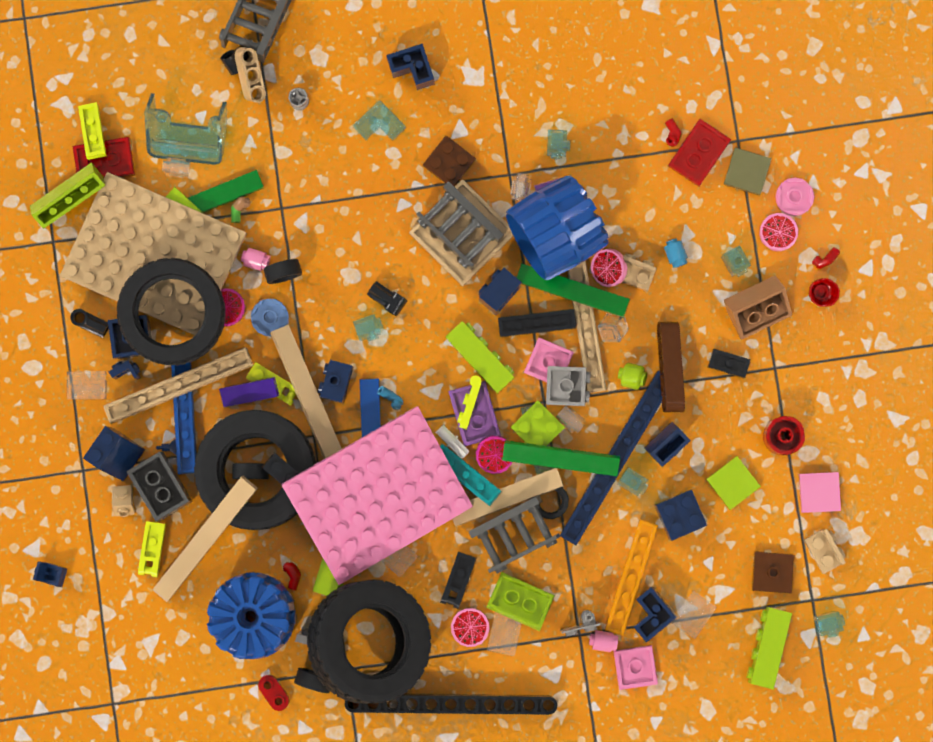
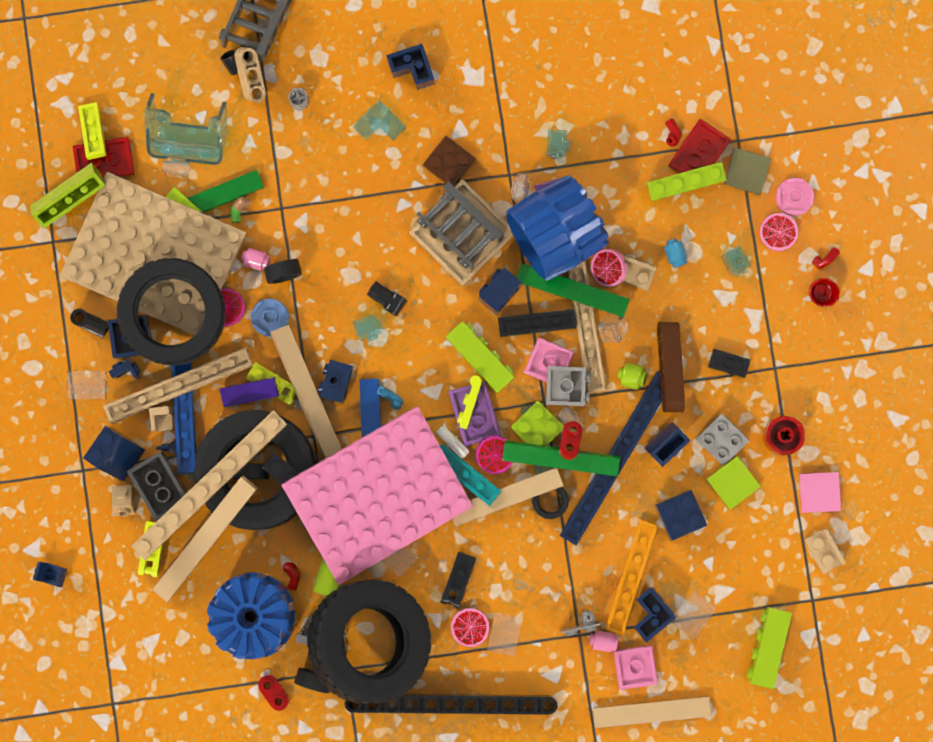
(161, 419): none -> tan panel
(209, 485): none -> tan plate
(515, 515): dark grey fence -> none
(520, 601): lime tile -> none
(570, 439): none -> red plate
(633, 482): clear light blue brick -> none
(651, 712): none -> tan tile
(686, 181): none -> lime brick
(722, 439): none -> light grey hinge
(758, 307): medium nougat slope -> none
(772, 572): reddish brown plate -> none
(829, 624): clear light blue brick -> none

